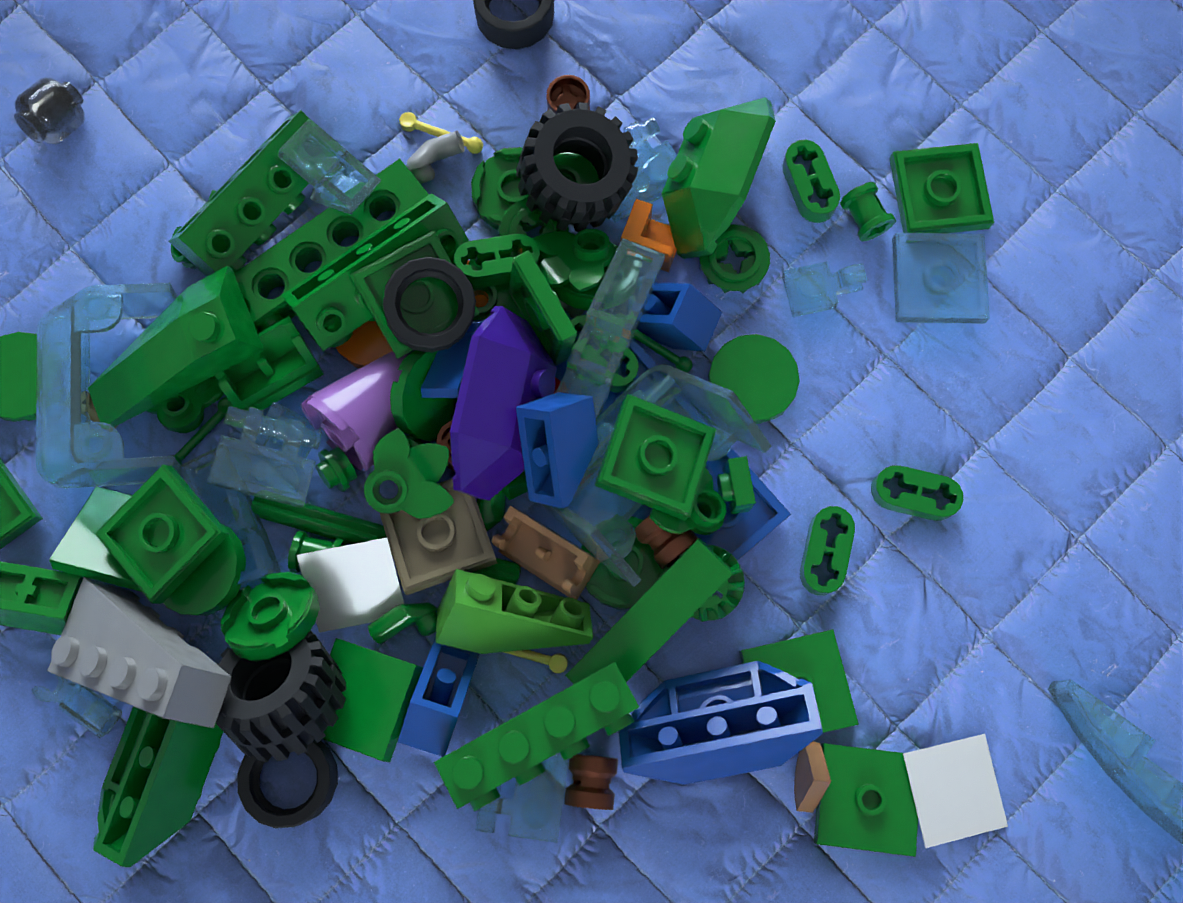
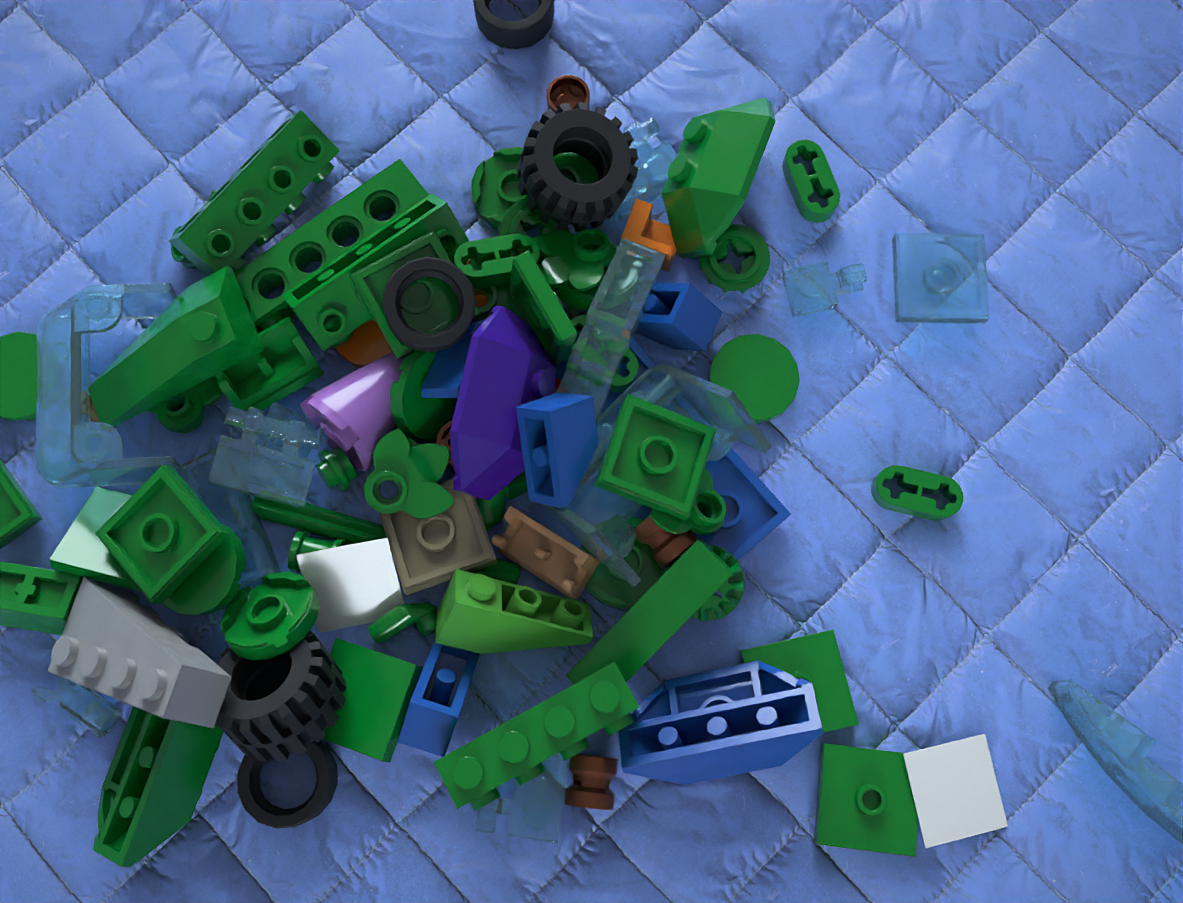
(49, 111): clear smoke head -> none
(204, 430): green hinge -> none
(334, 173): clear light blue slope -> none
(409, 123): light yellow hinge -> none
(432, 151): light grey arm -> none
(556, 662): light yellow hinge -> none
(682, 363): green hinge -> none
(736, 485): green plate -> none
(810, 777): medium nougat tile -> none
(838, 553): green beam -> none
(867, 211): green bush -> none
(941, 189): green tile -> none

